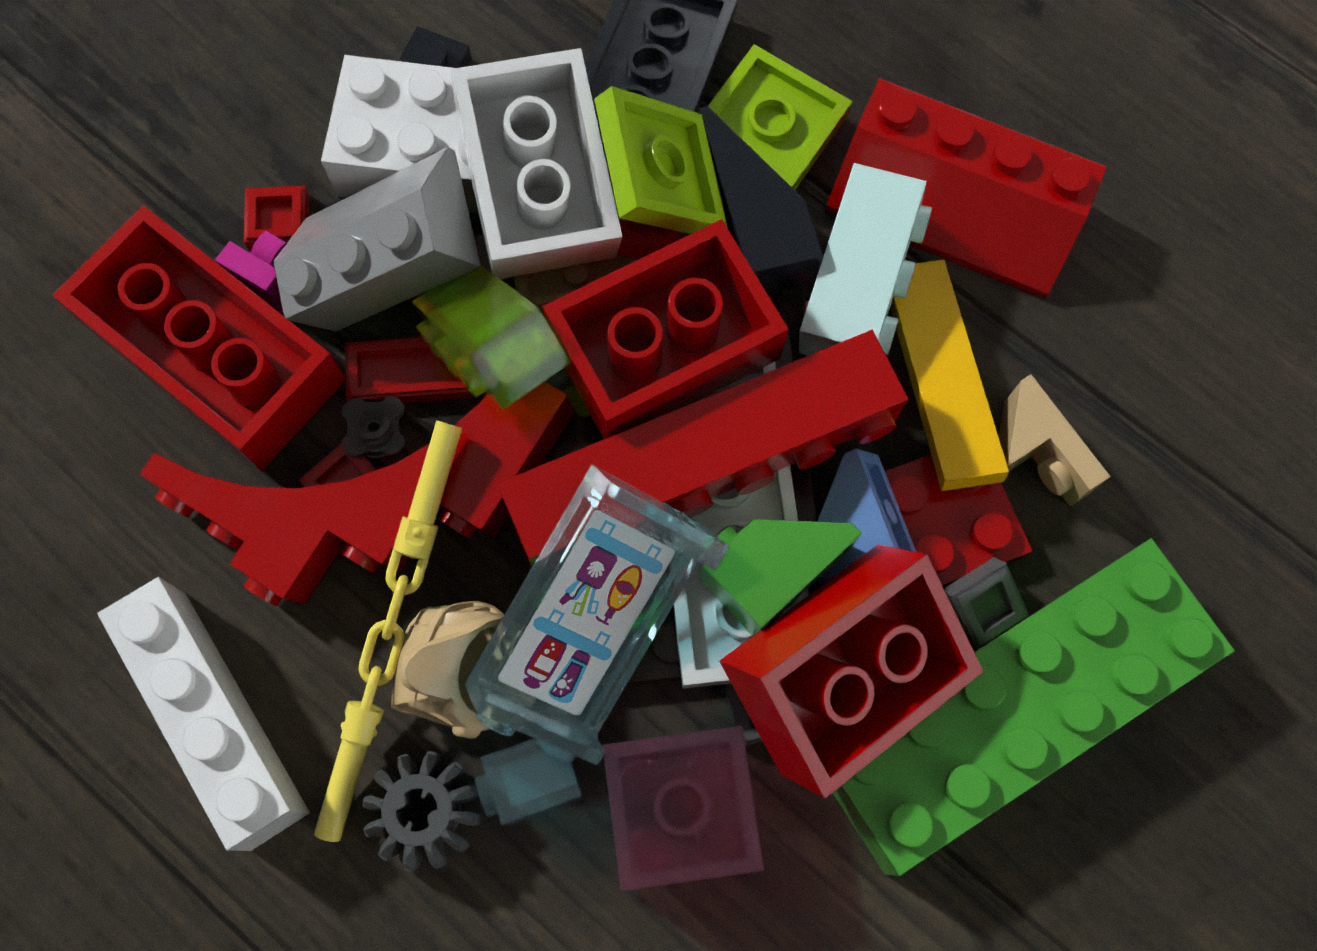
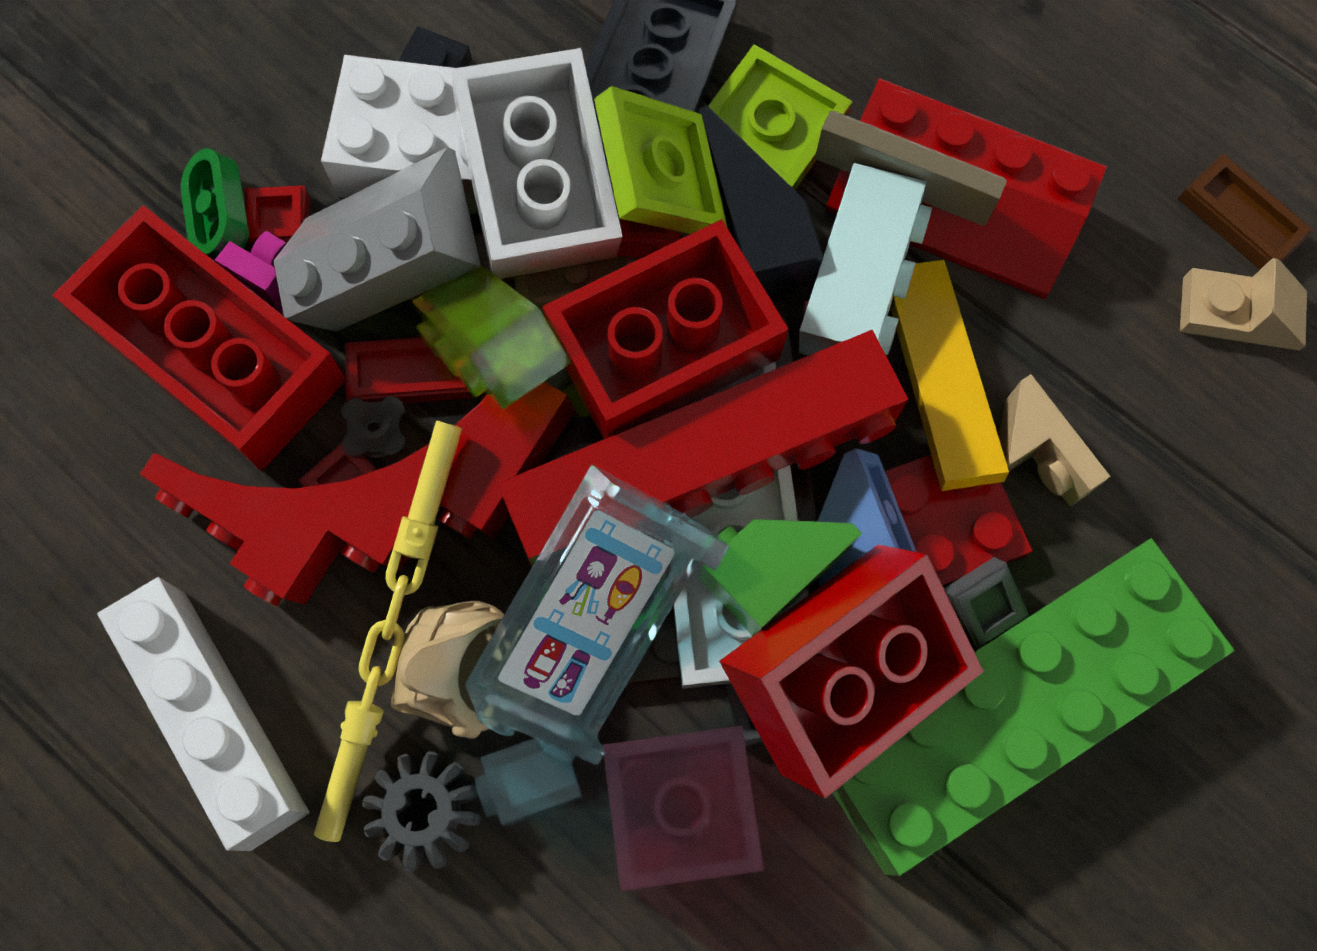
(213, 202): none -> green plate
(949, 184): none -> dark tan tile
(1244, 213): none -> reddish brown tile
(1245, 308): none -> tan slope

